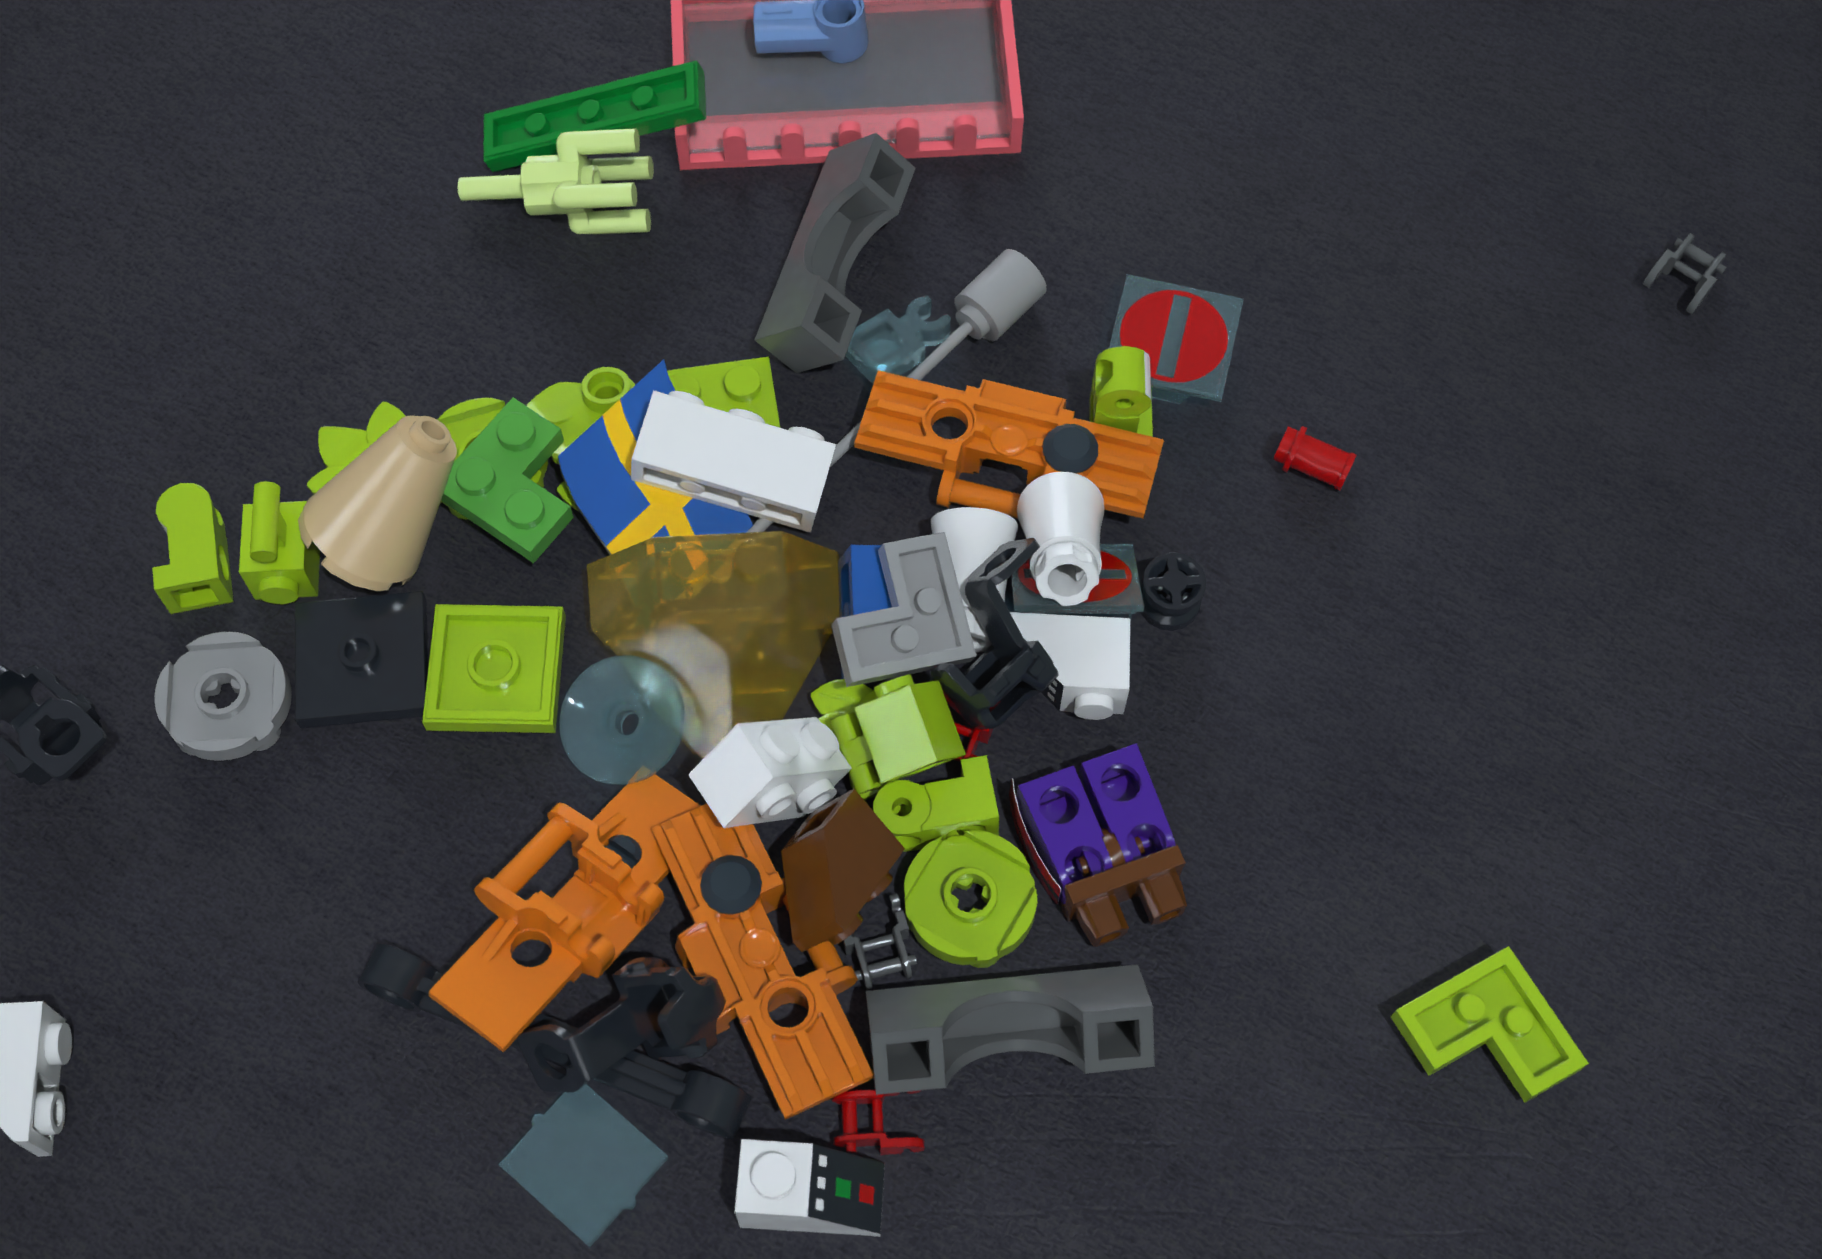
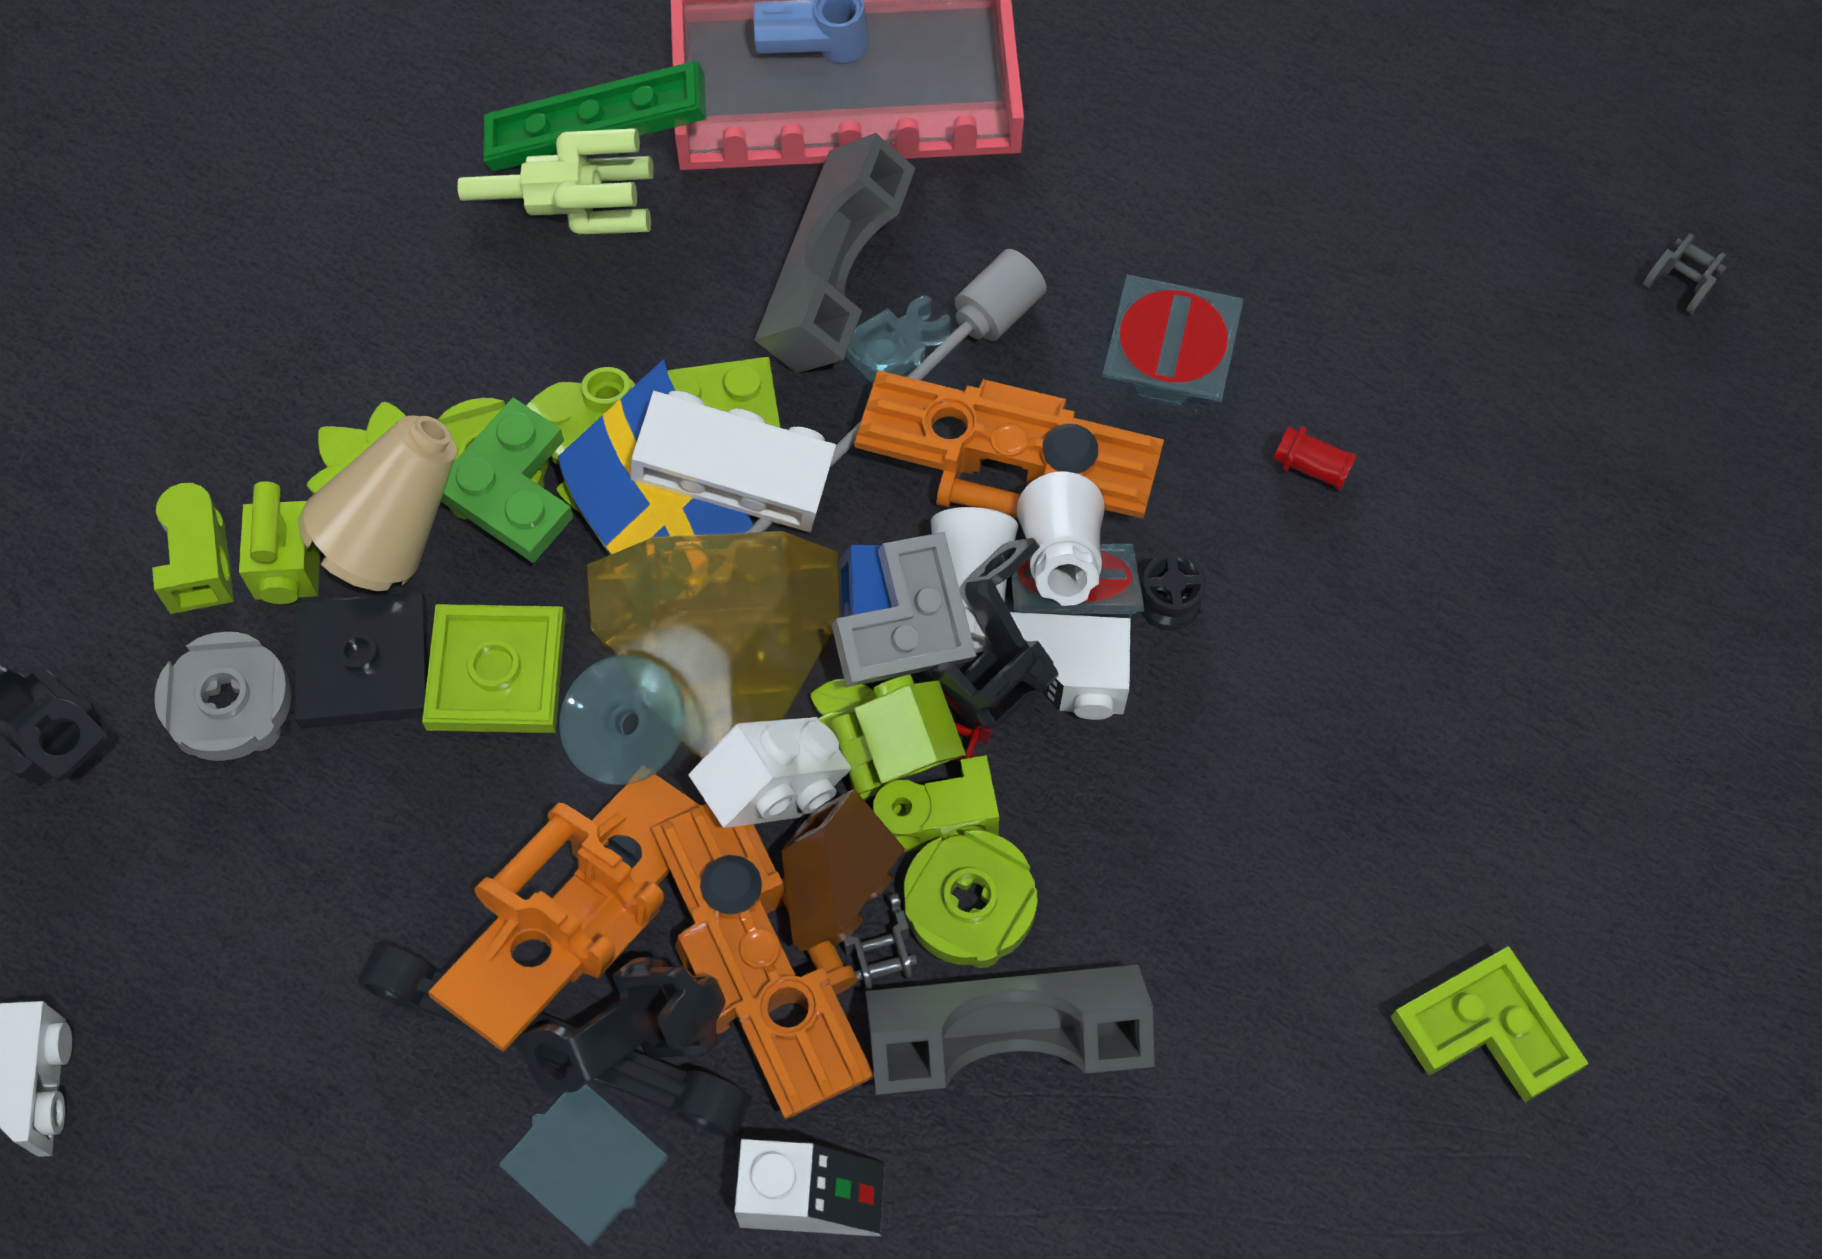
(853, 1139): red piece -> none
(1034, 859): red sticker -> none
(1105, 842): dark purple hips -> none
(1122, 390): lime leg -> none

